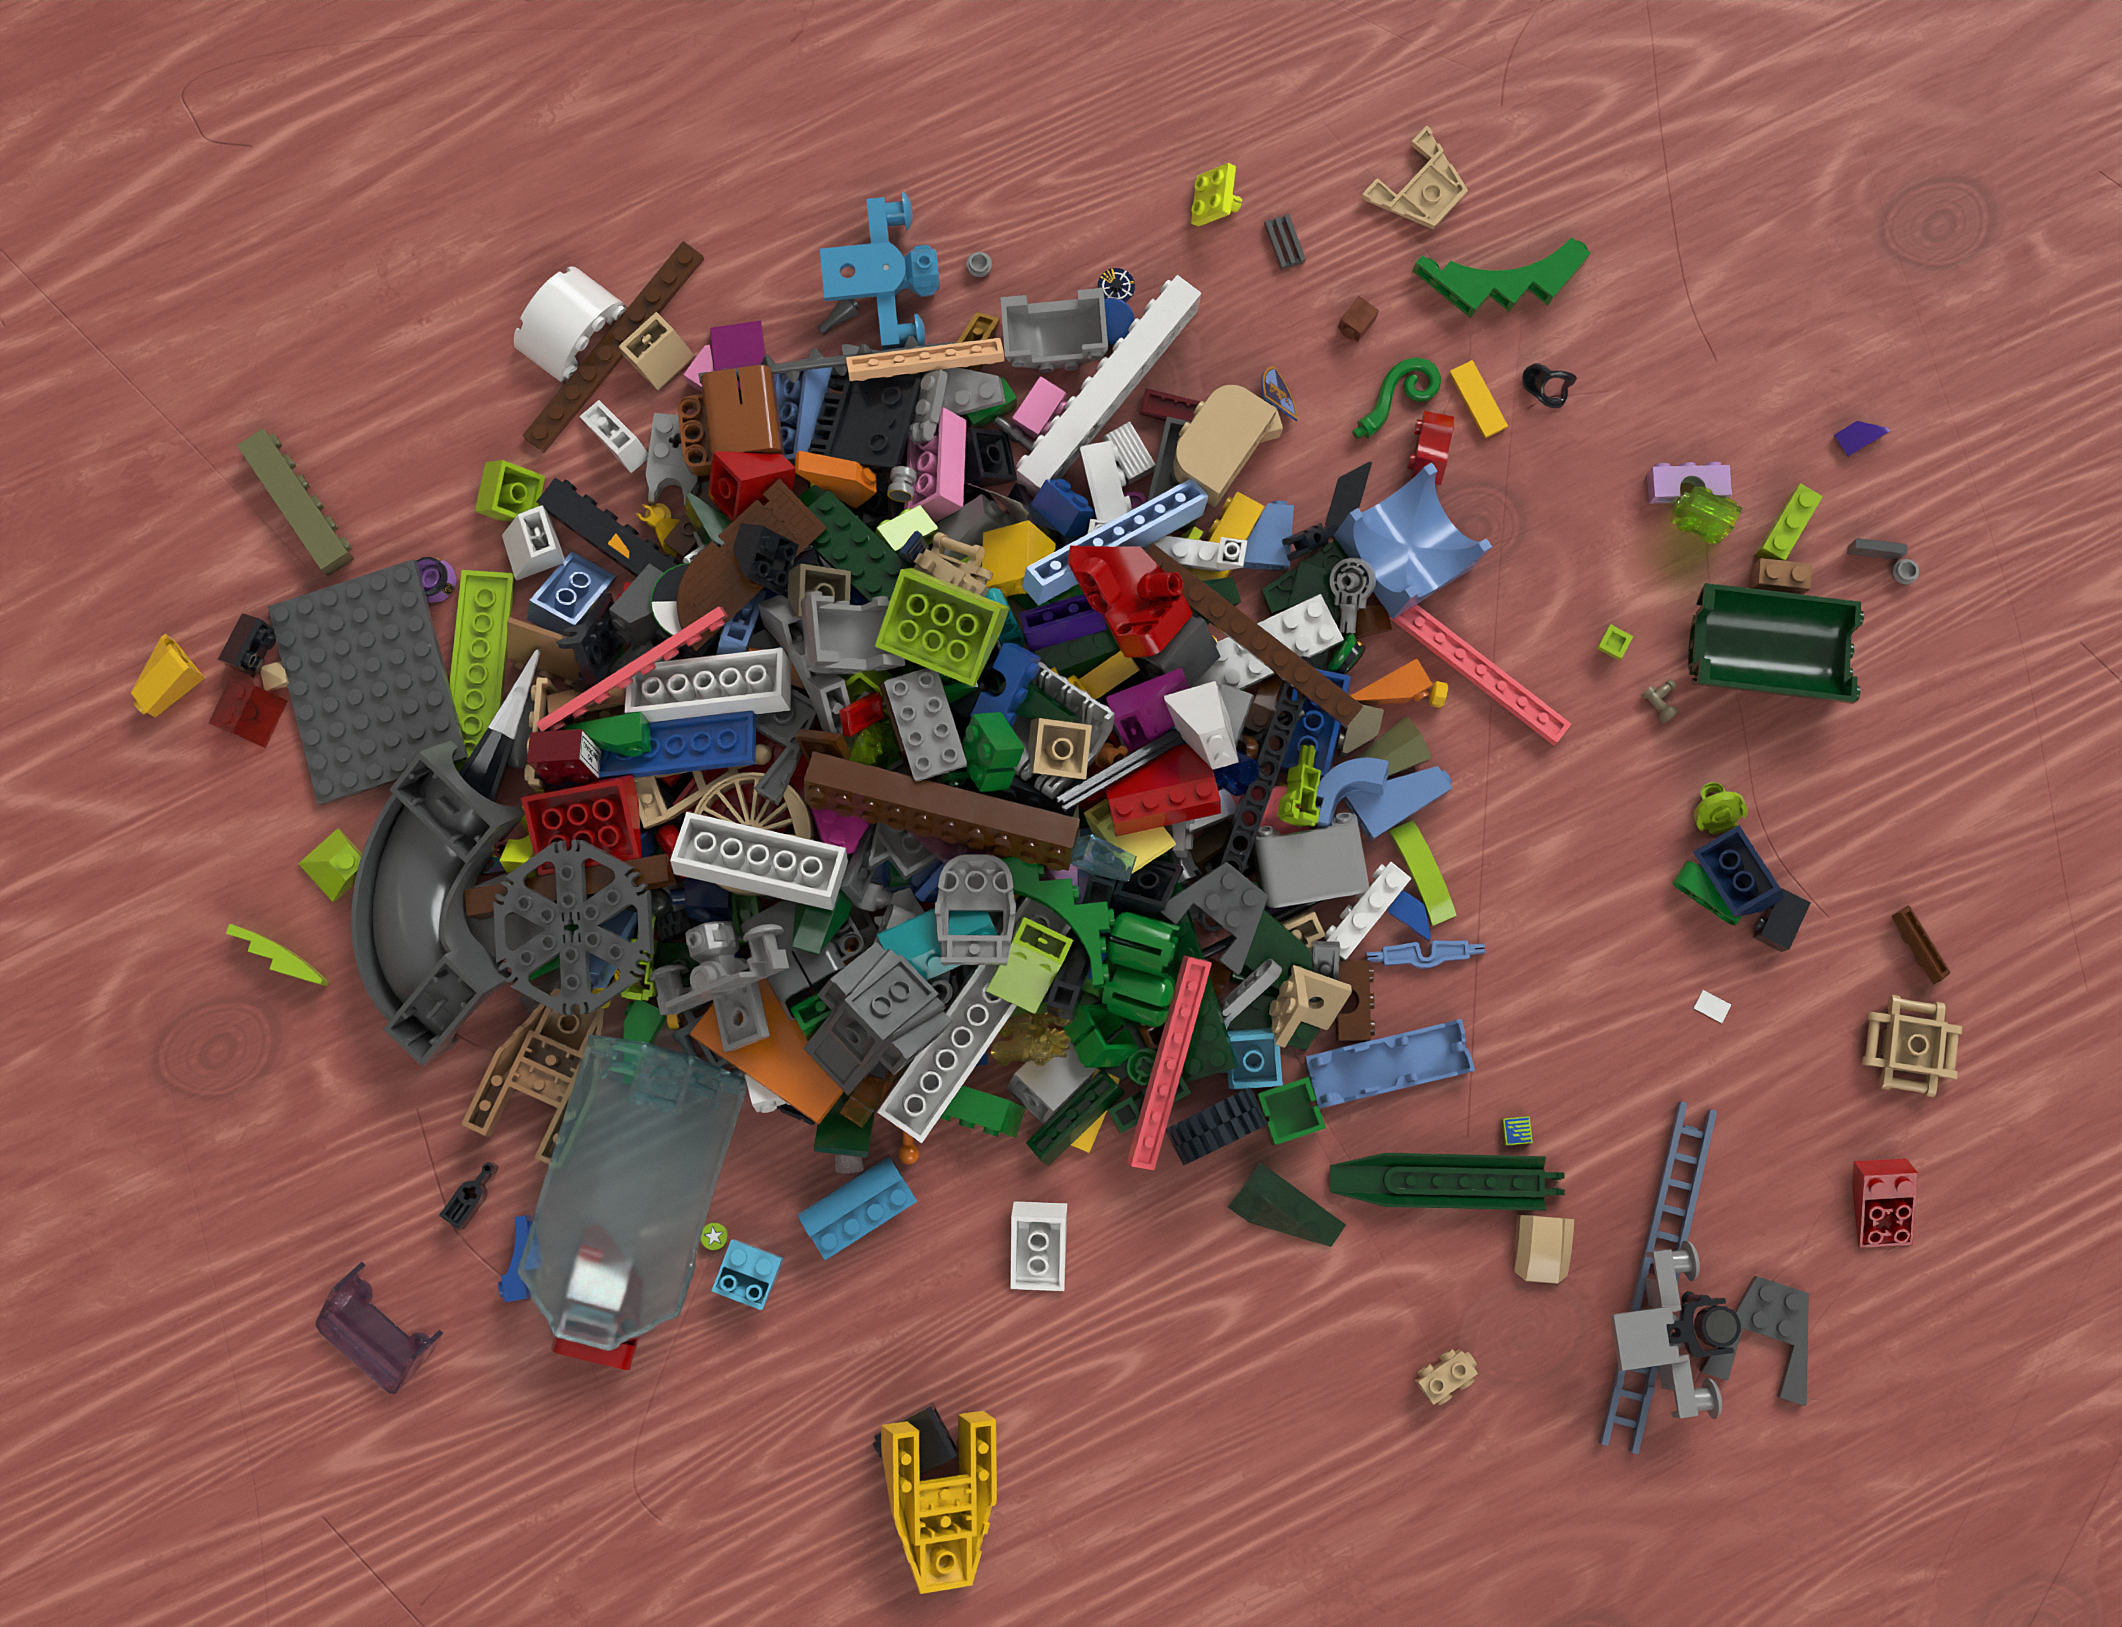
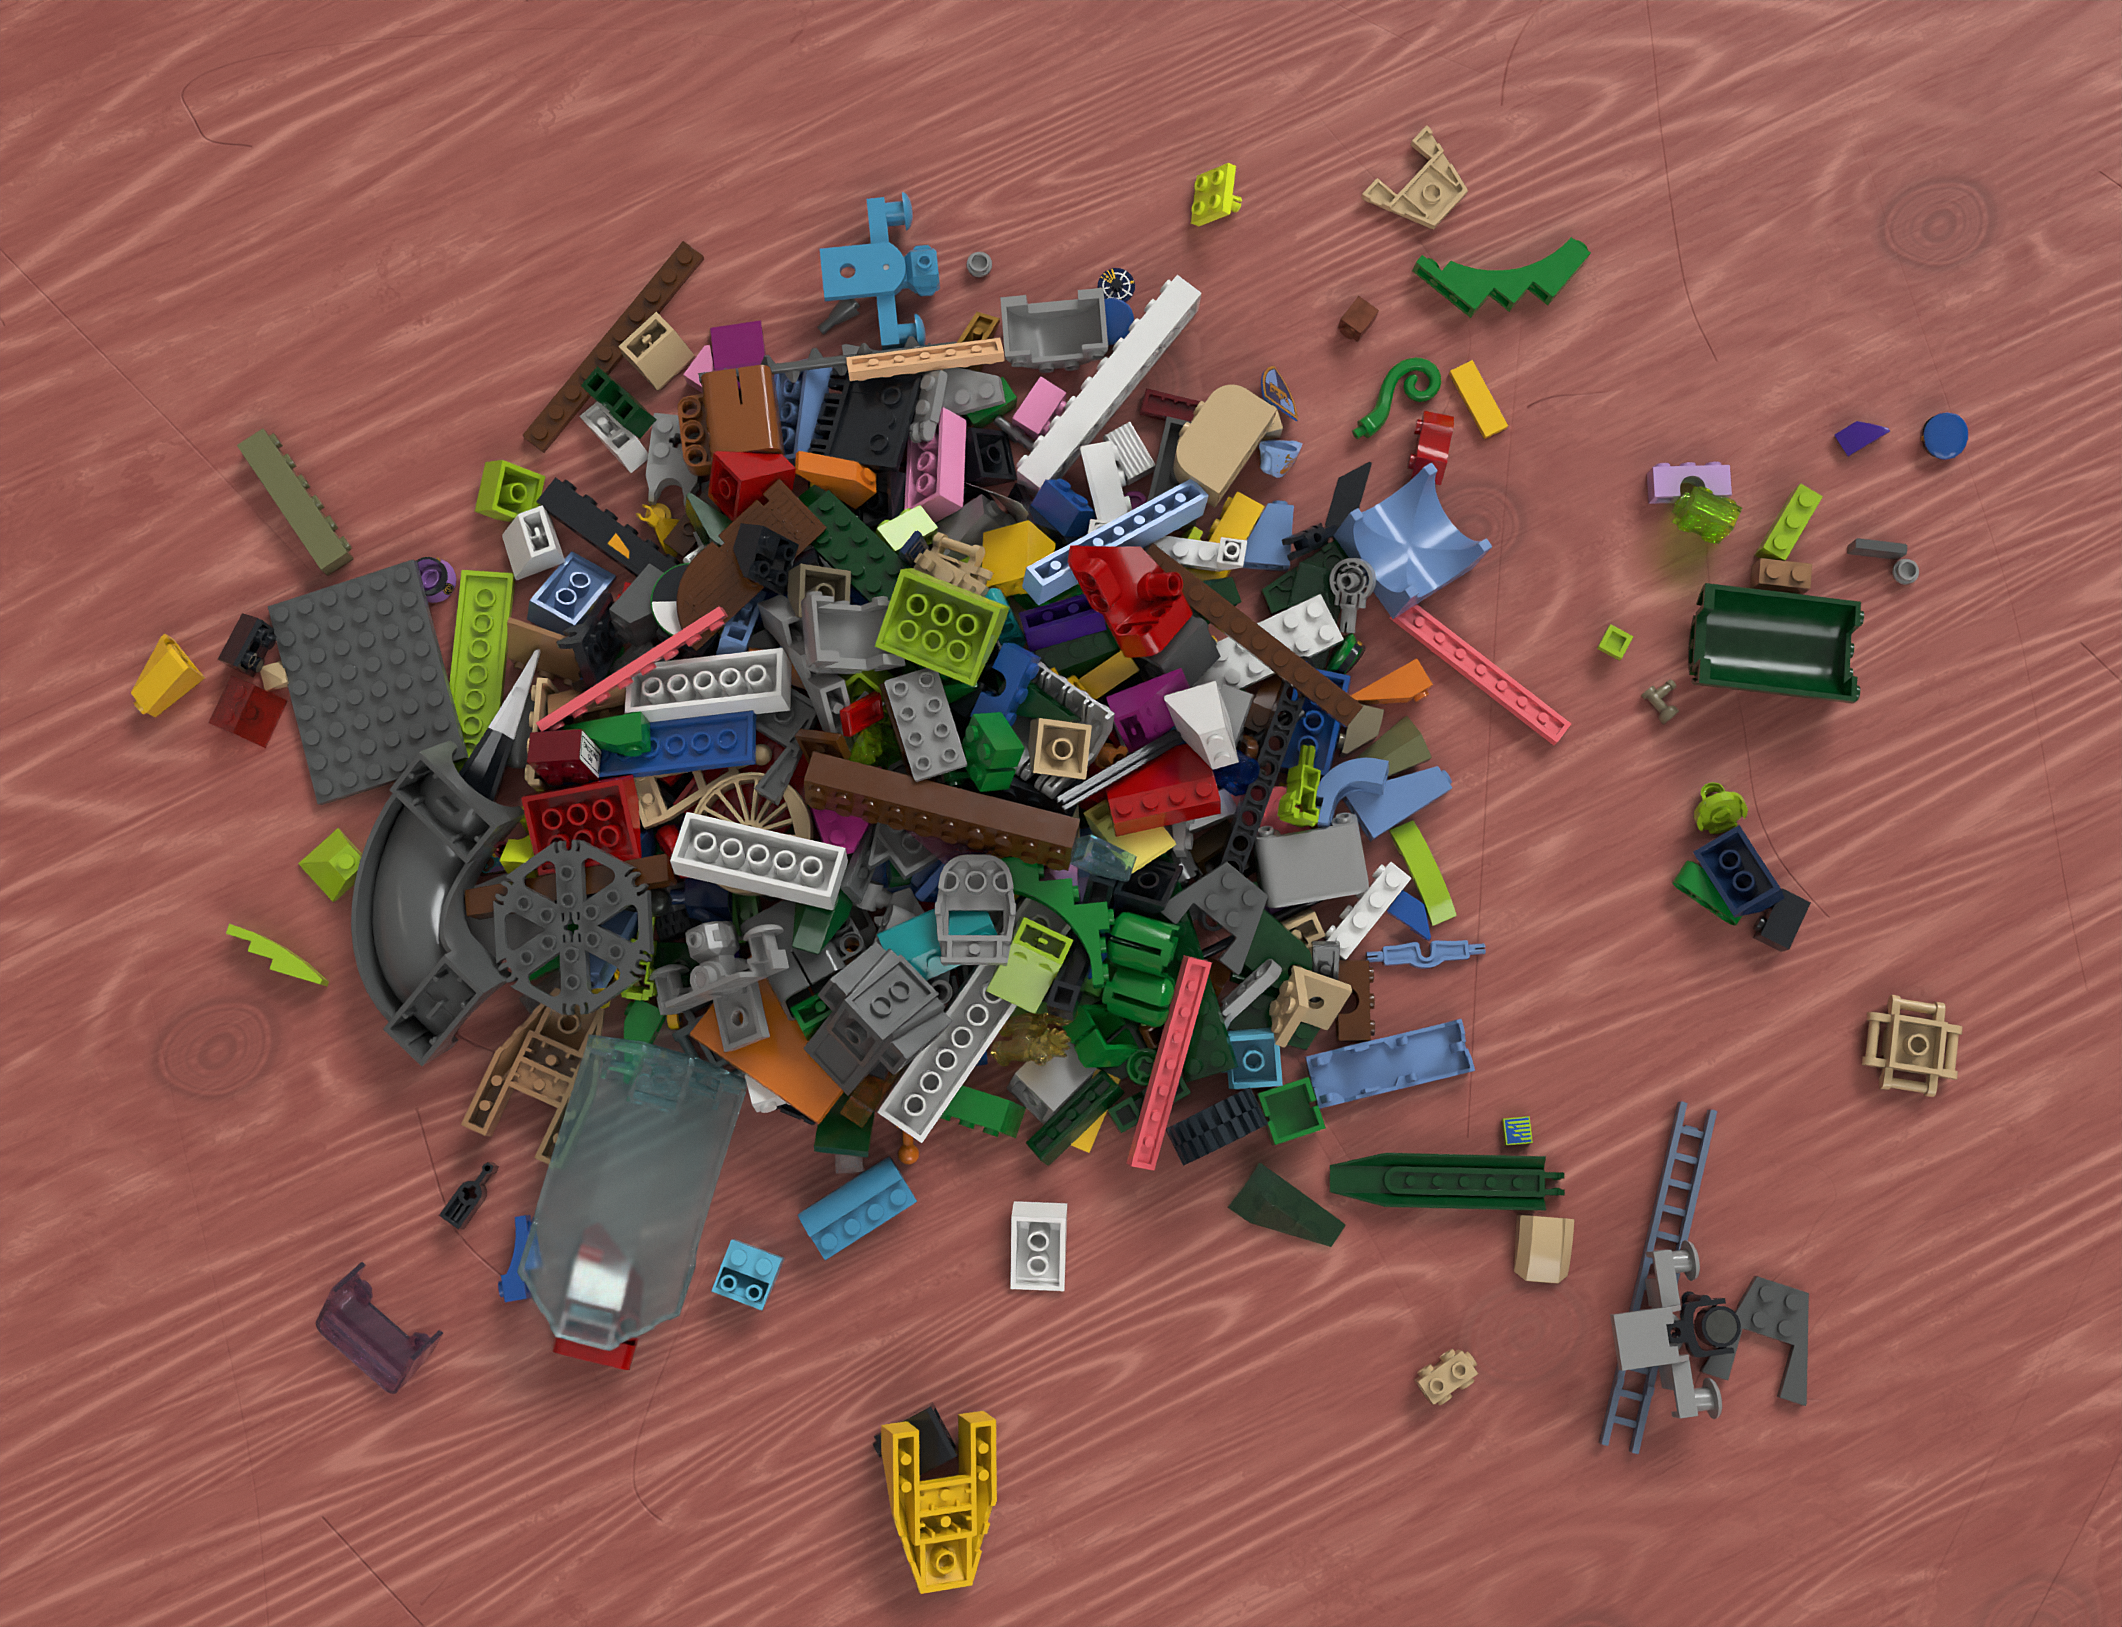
(563, 319): white cylinder -> none
(619, 402): none -> dark green arch
(714, 1236): lime tile -> none
(902, 482): light grey wheel -> none
(1278, 456): none -> light blue hat
(1293, 236): dark grey tile -> none
(1370, 621): reddish brown slope -> none
(1438, 694): yellow tile -> none
(1536, 377): black piece -> none
(1712, 1006): white sticker -> none
(1884, 1202): red slope -> none
(1920, 943): reddish brown plate -> none
(1945, 435): none -> blue piece

